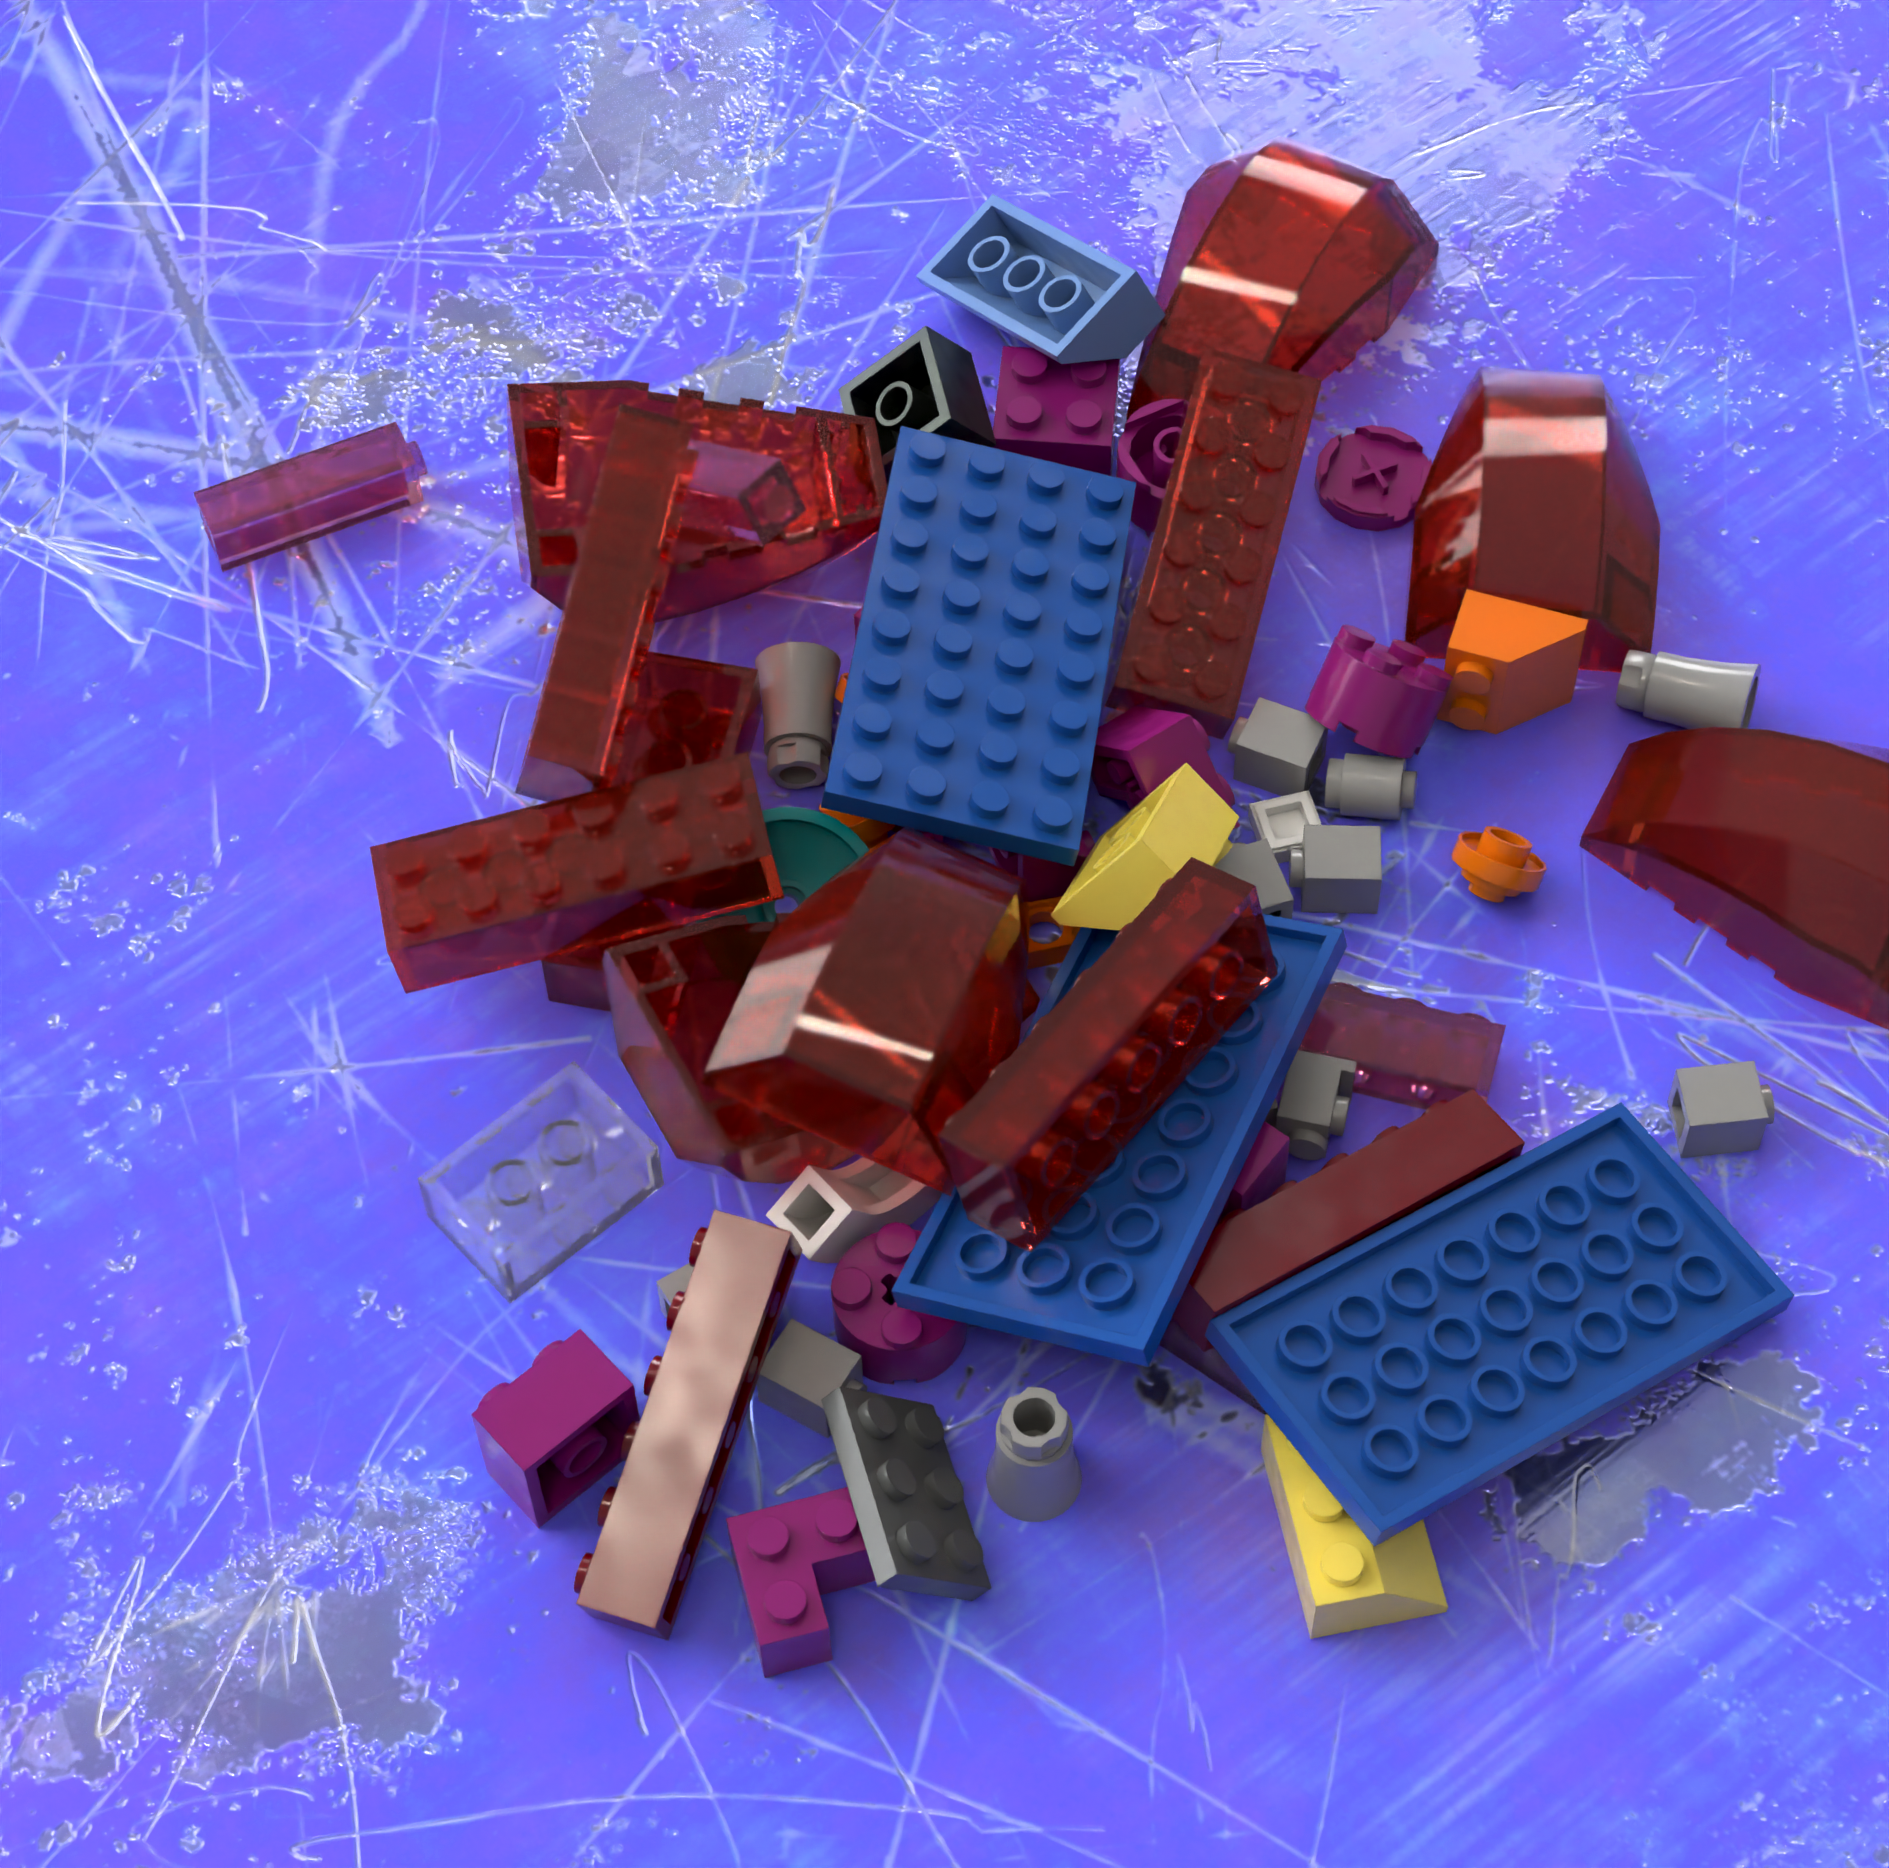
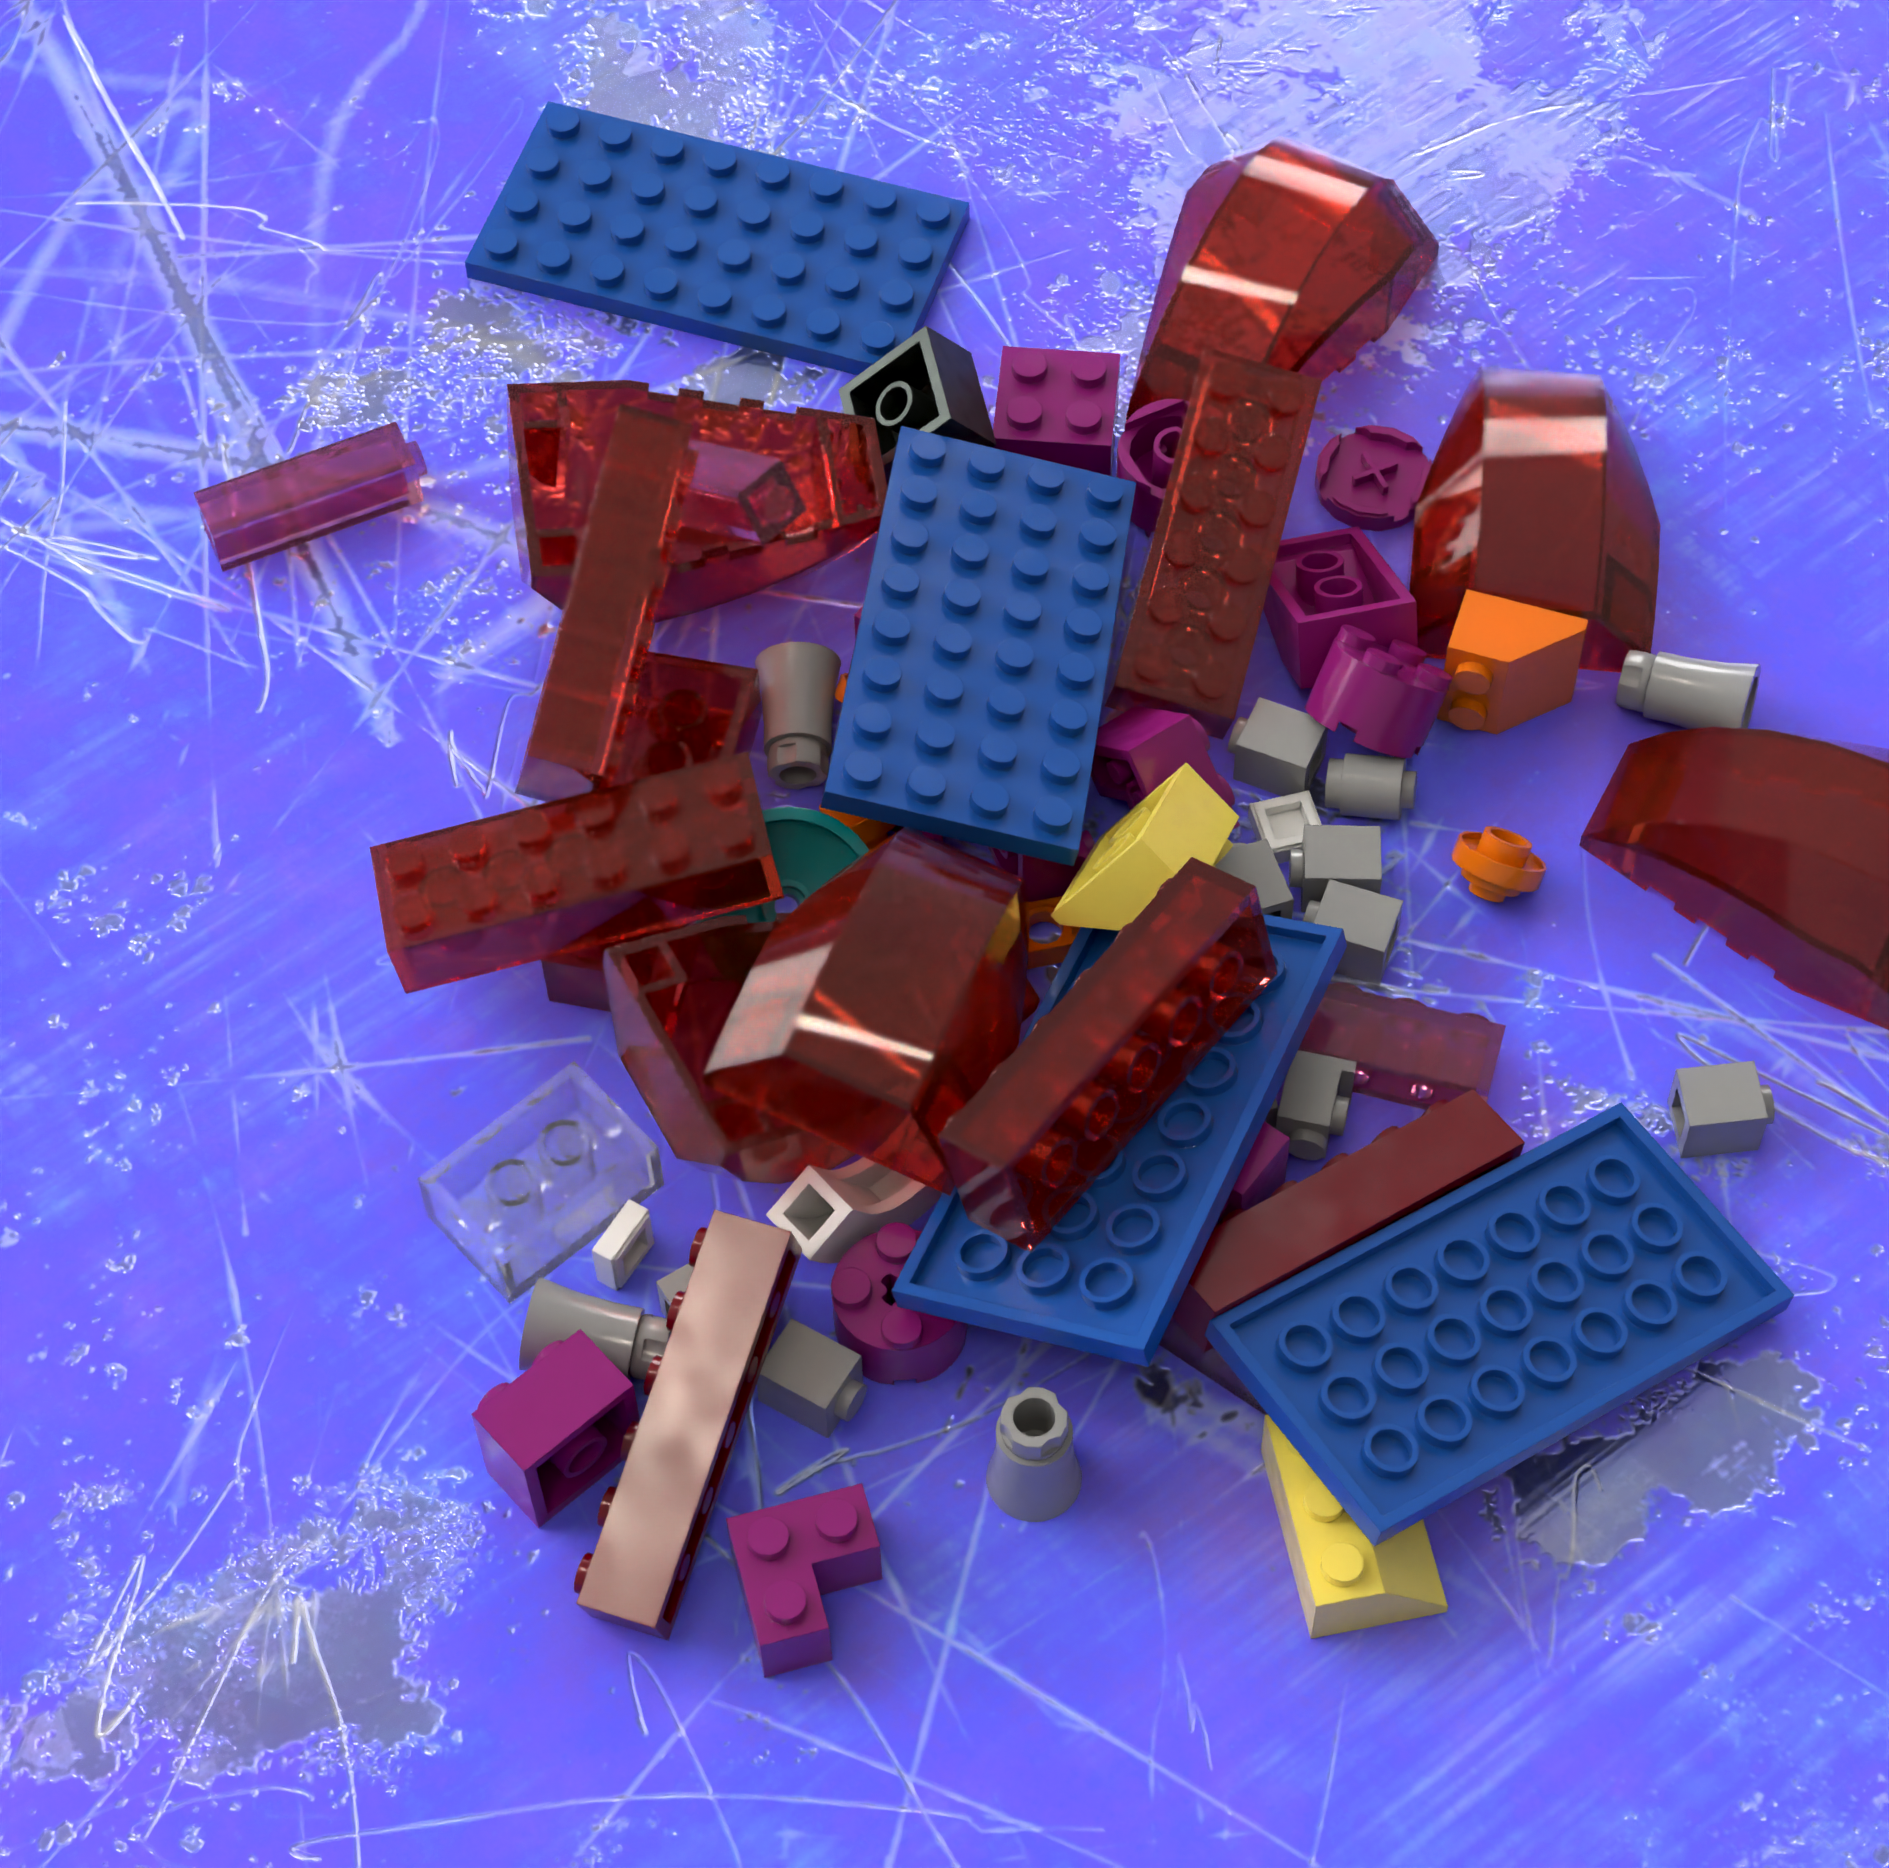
(615, 1328): none -> light grey plant
(623, 1245): none -> tile
(717, 240): none -> blue plate
(906, 1494): dark grey plate -> none
(1043, 286): medium blue slope -> none
(1329, 584): none -> magenta slope
(1368, 923): none -> light grey brick

